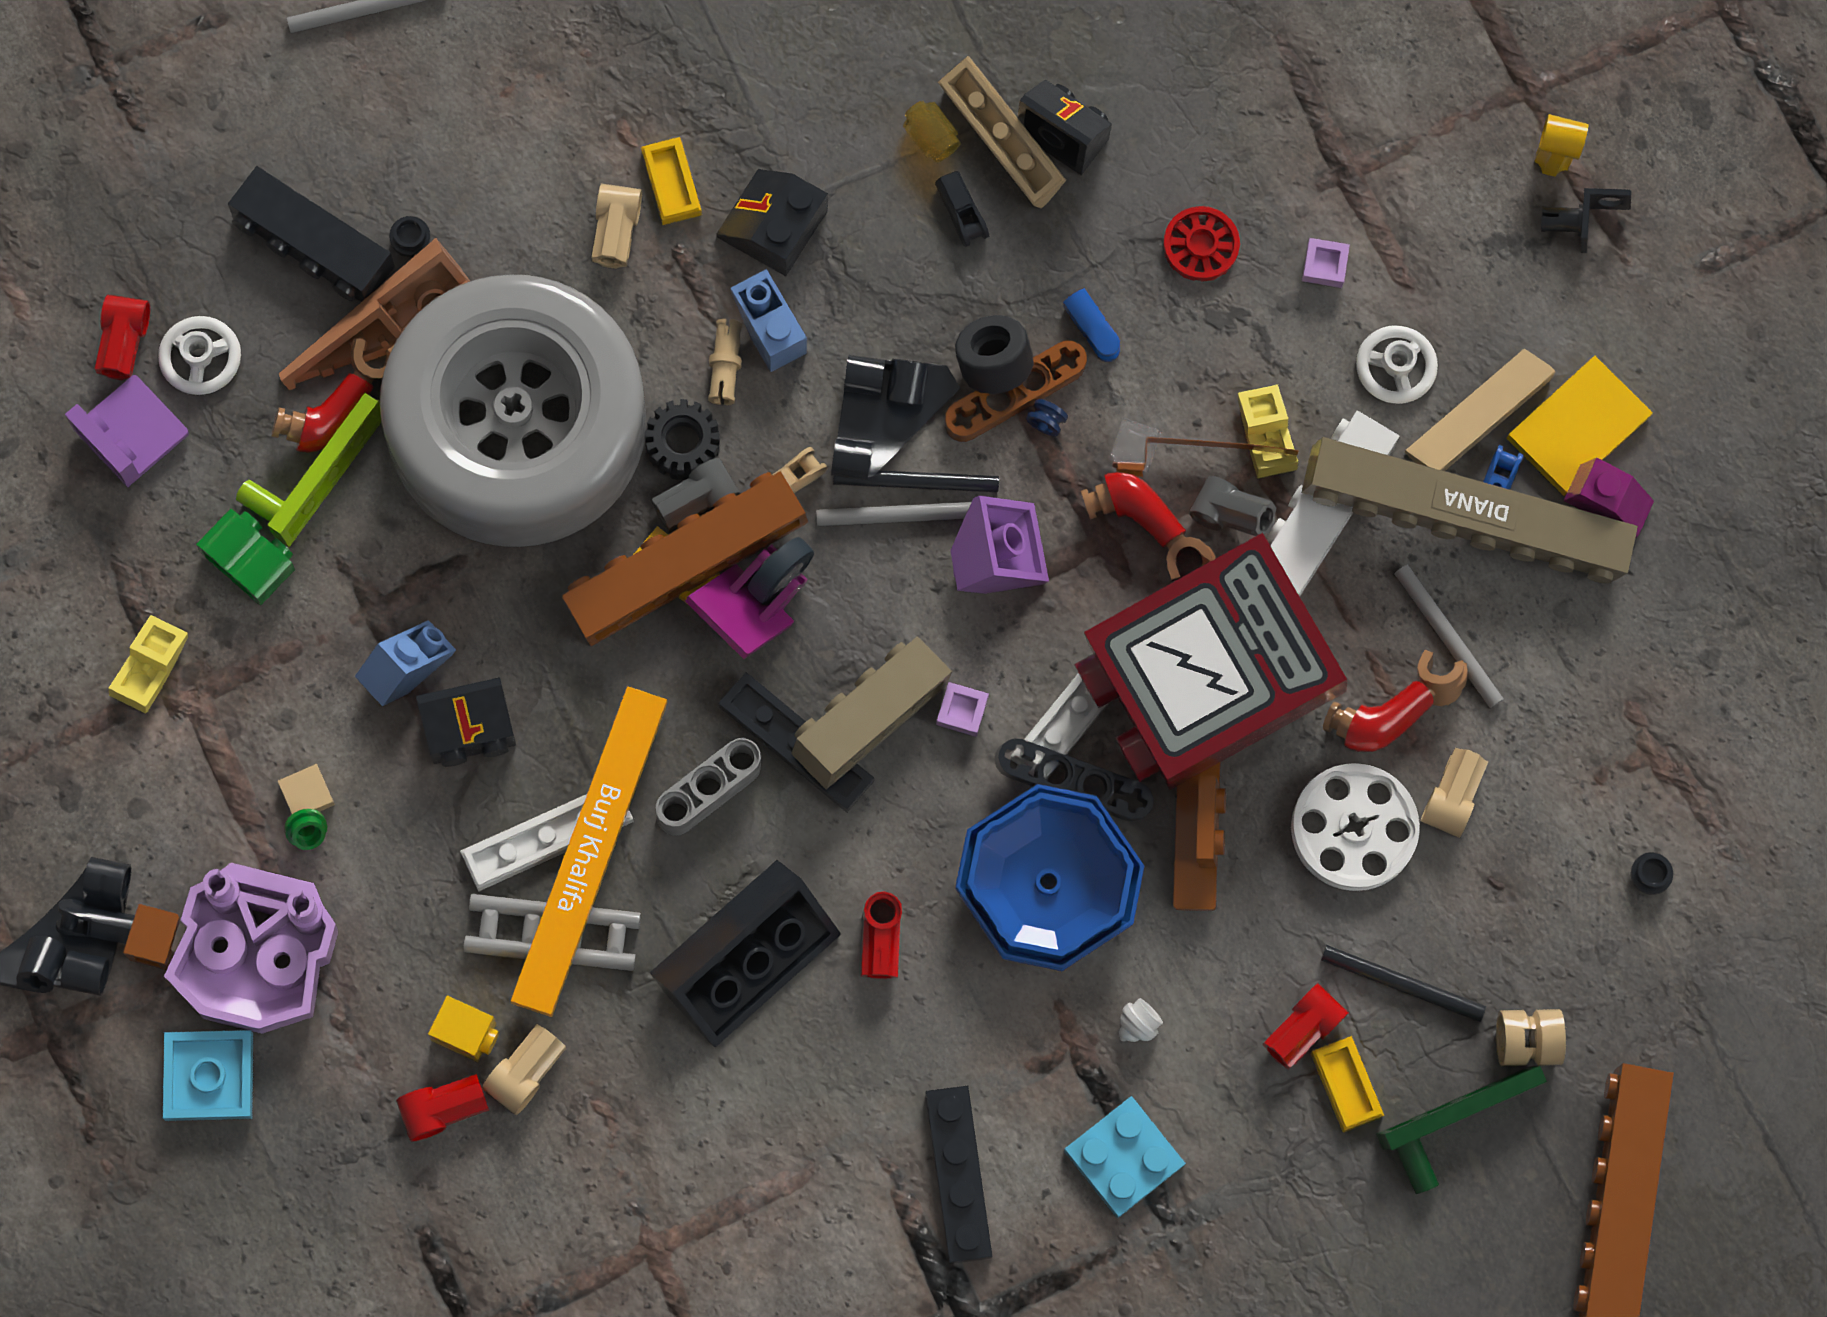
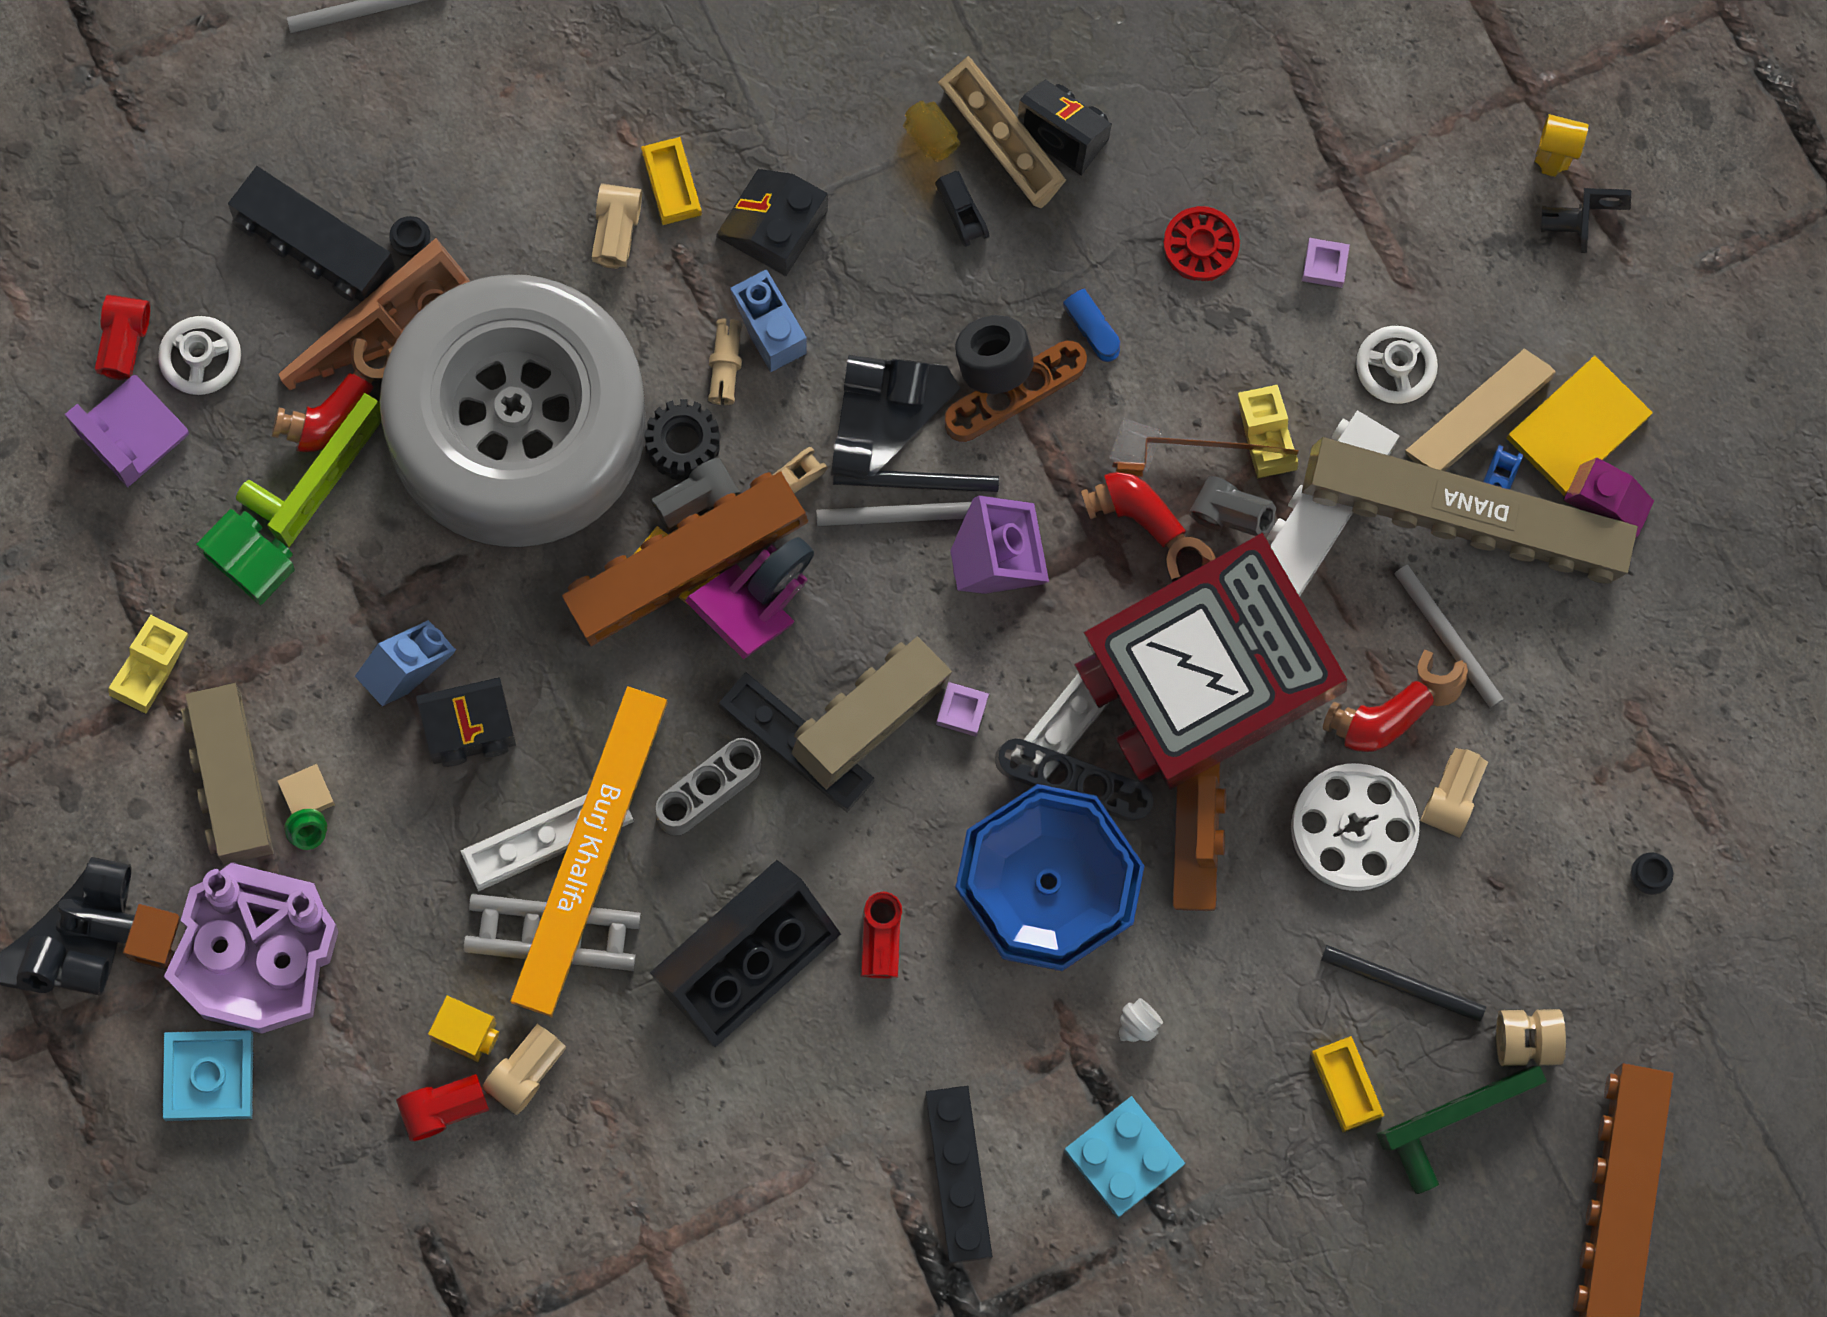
(228, 774): none -> dark tan brick
(1047, 417): dark blue bush -> none
(1311, 1019): red piece -> none

